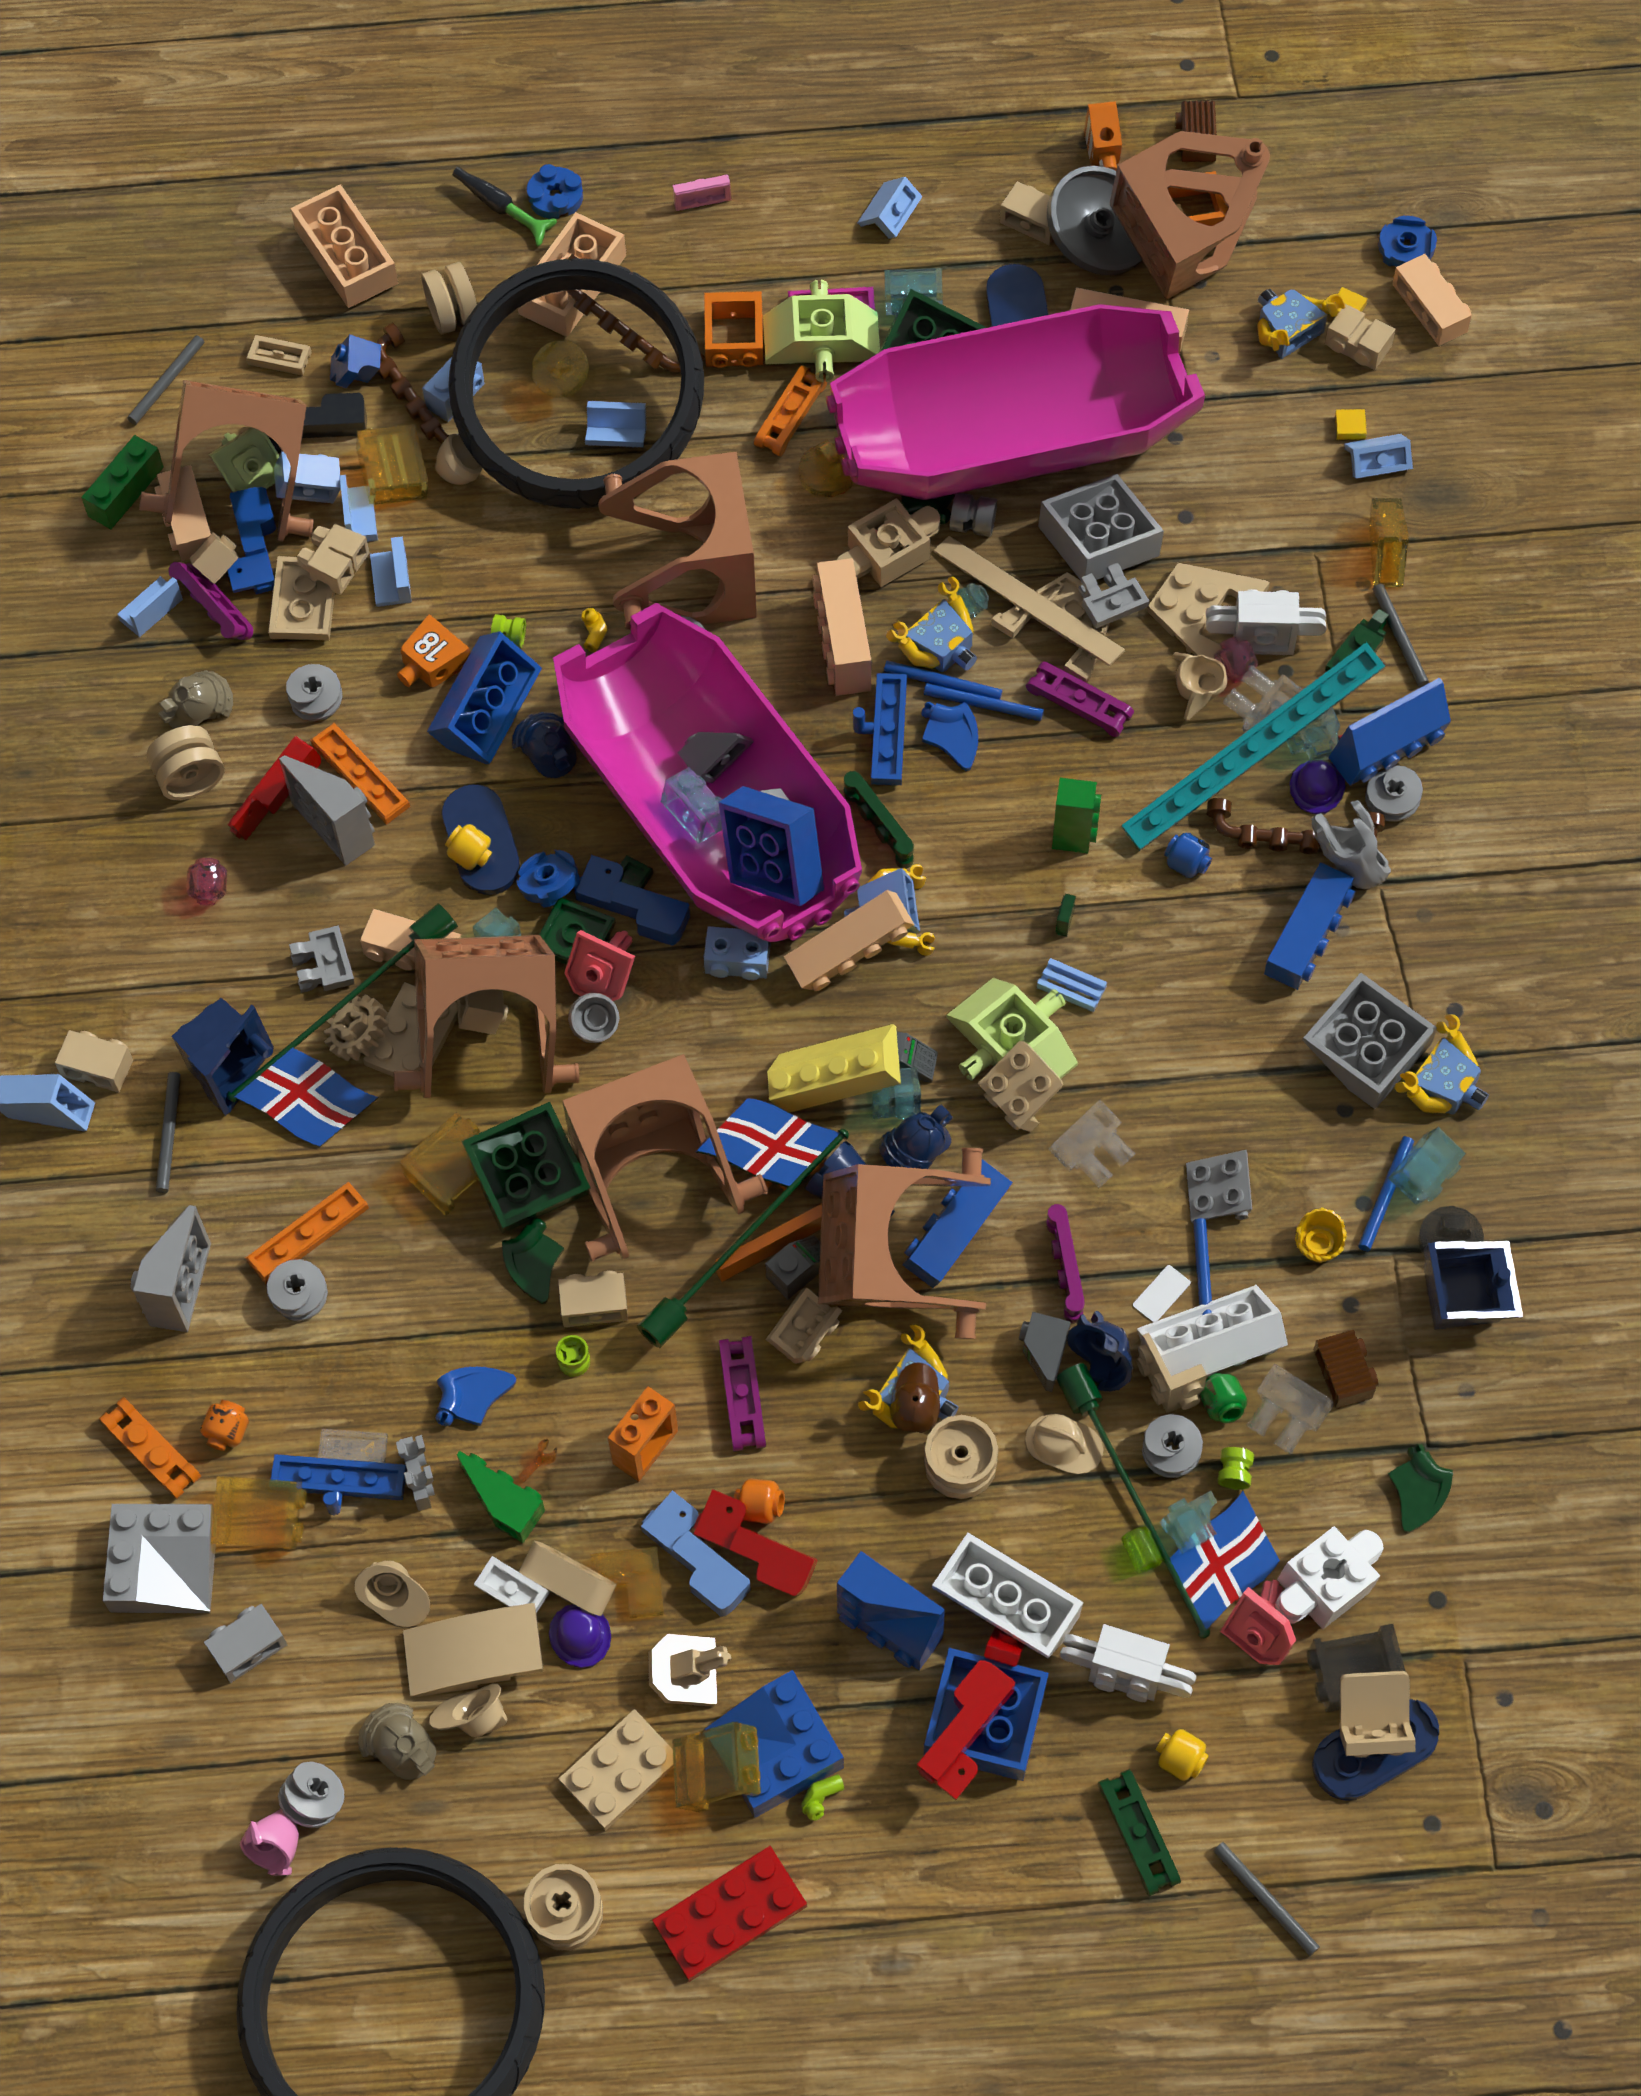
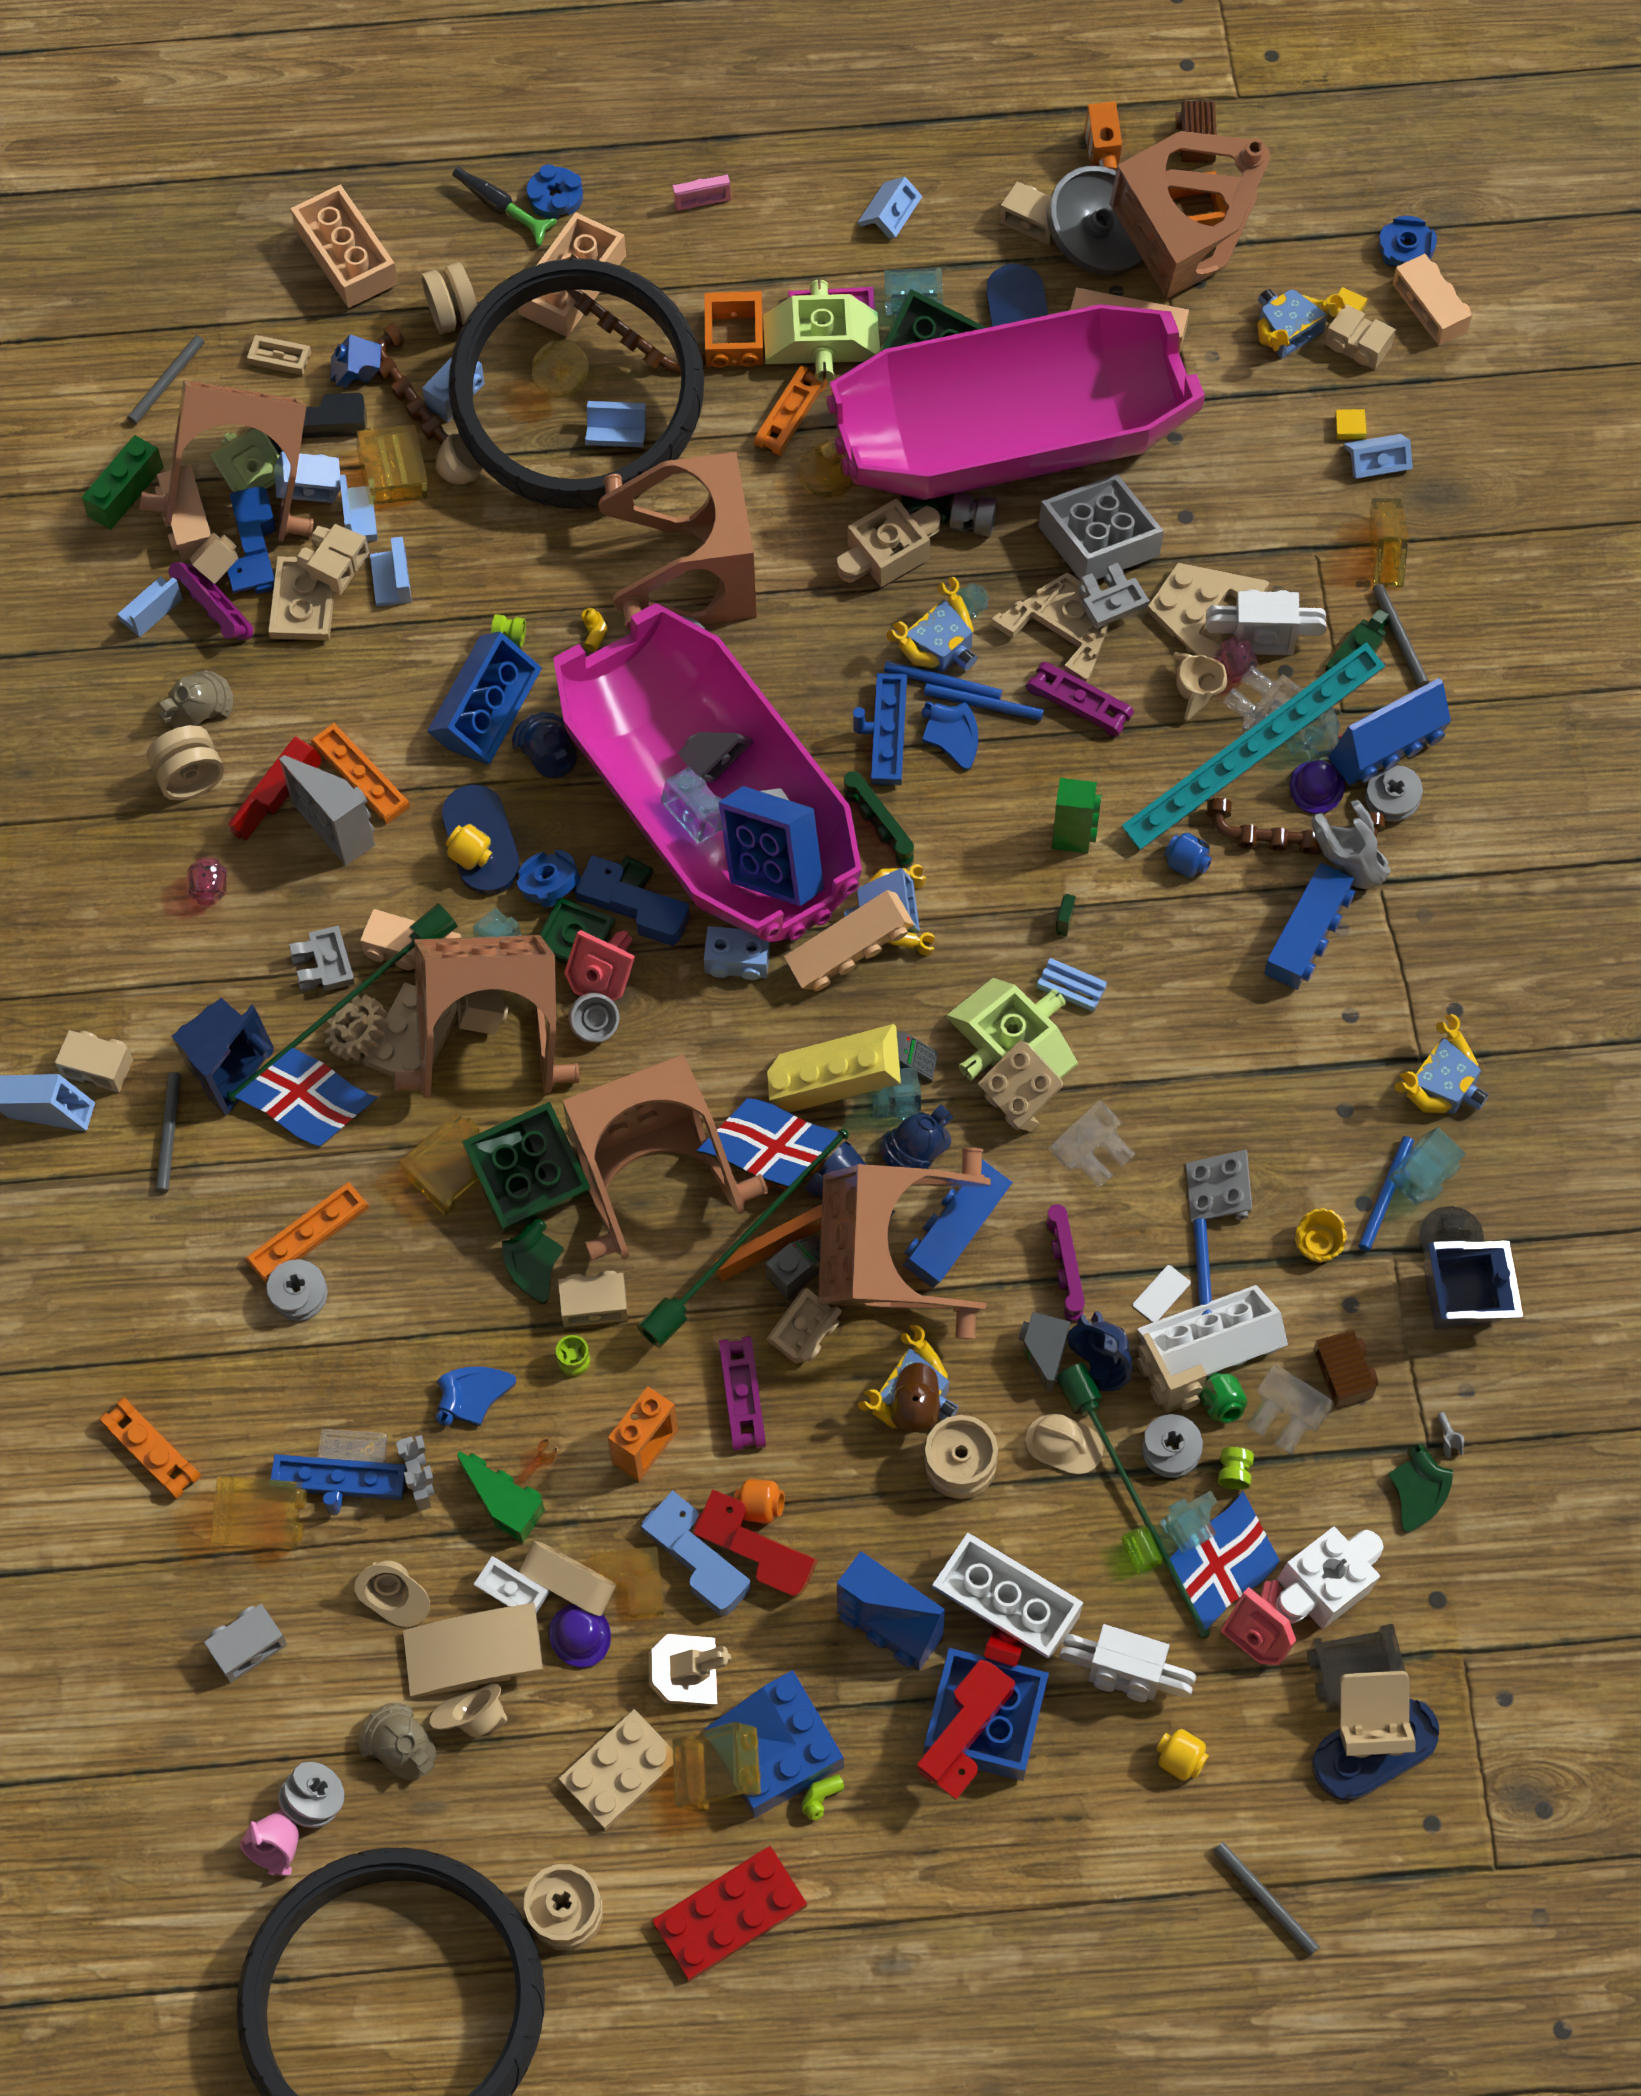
(160, 1558): light grey slope -> none
(173, 1273): light grey slope -> none
(224, 1425): orange head -> none
(314, 692): light grey piece -> none
(432, 654): orange torso -> none
(842, 627): light nougat brick -> none
(1029, 601): tan piece -> none
(1139, 1832): dark green plate -> none
(1369, 1039): light grey slope -> none
(1451, 1439): none -> light grey hand

